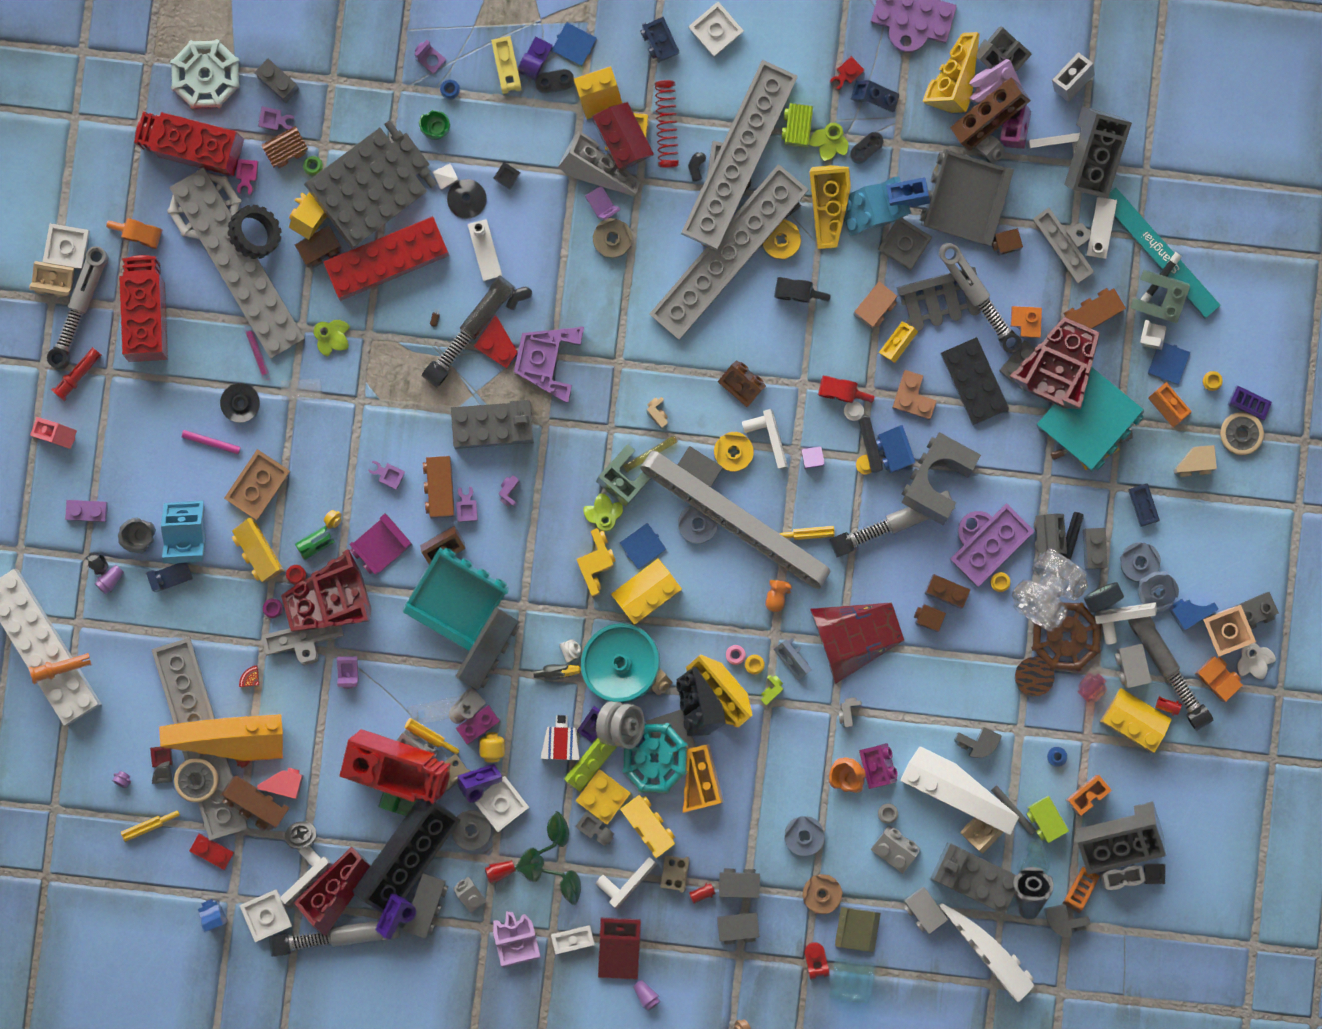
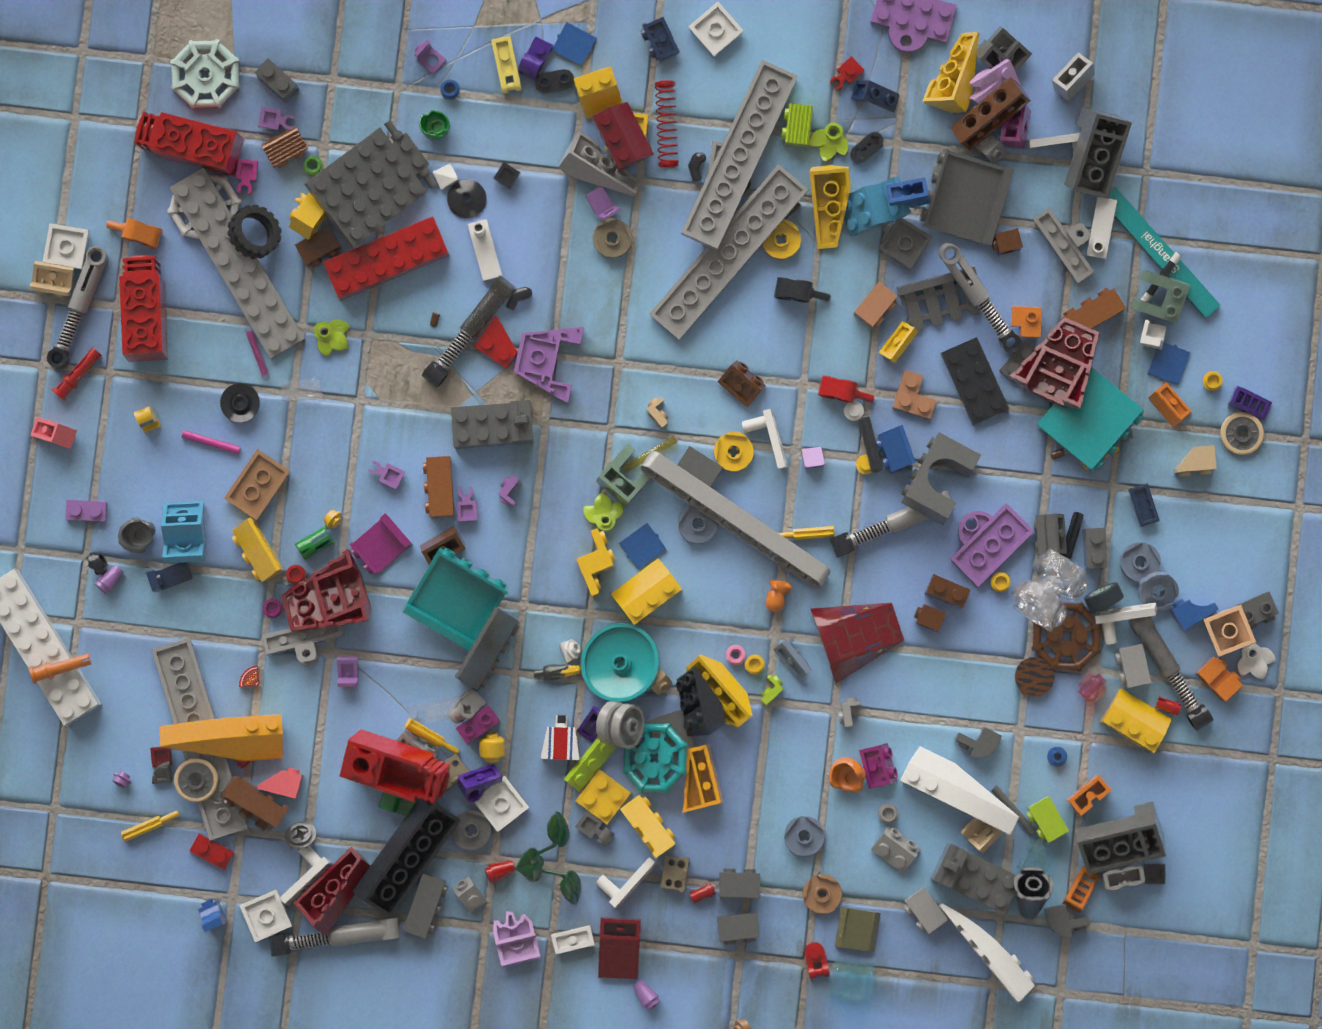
(147, 419): none -> yellow leg
(396, 911): dark purple plate -> none

